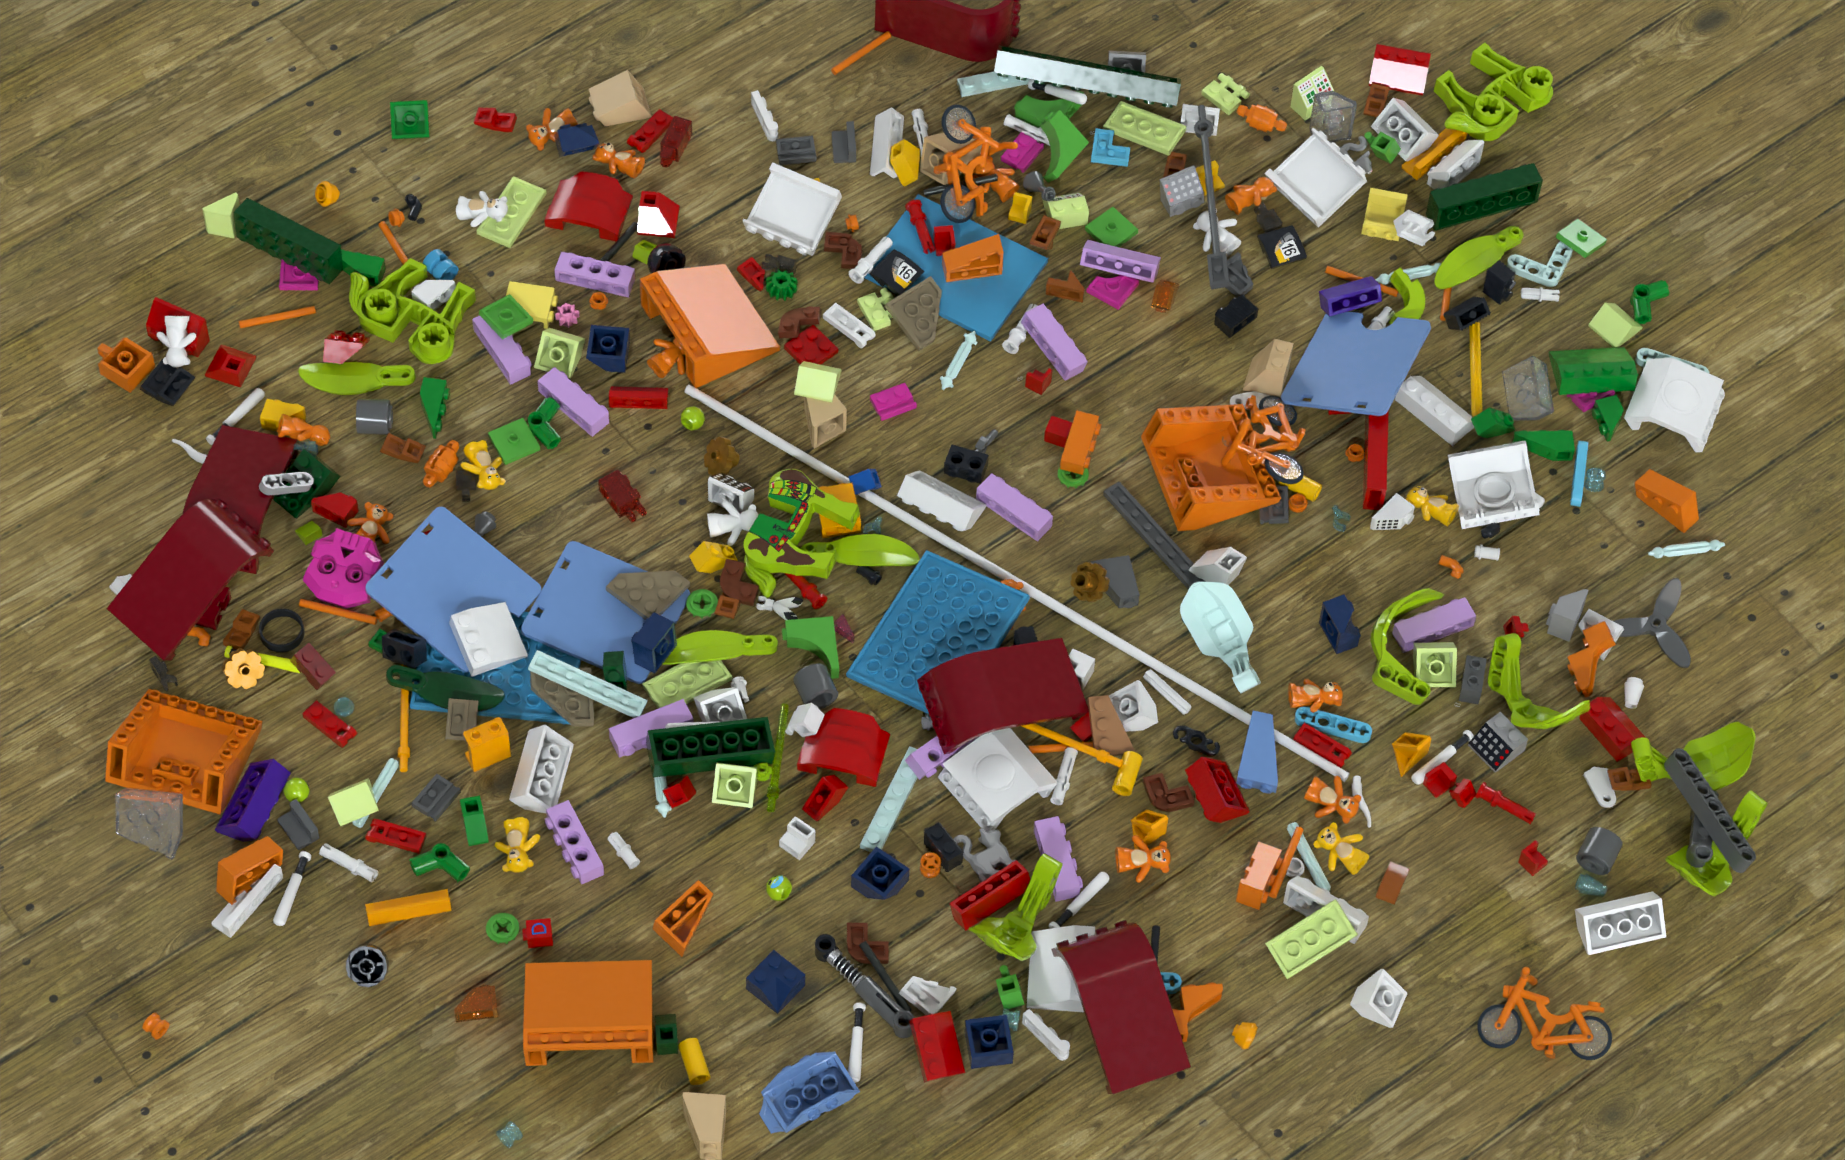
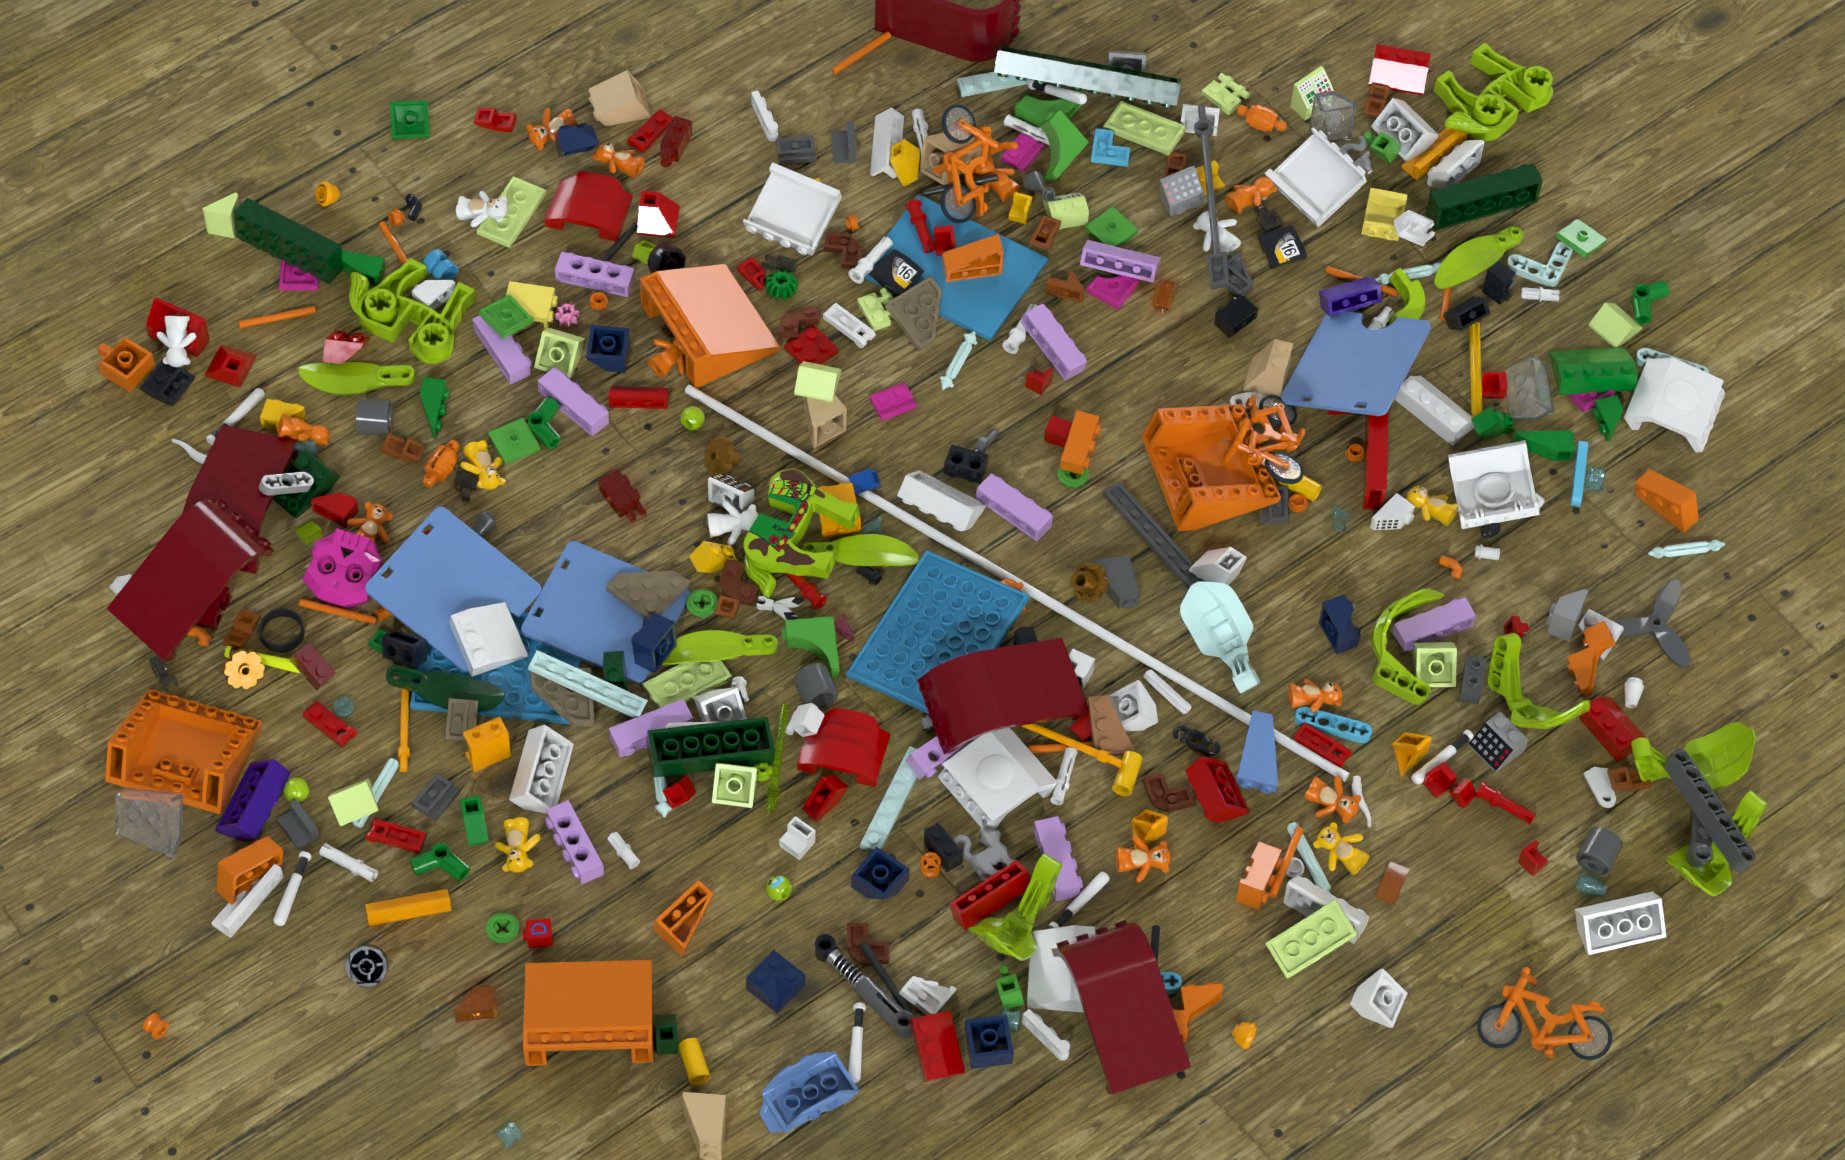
(1494, 385): none -> red panel

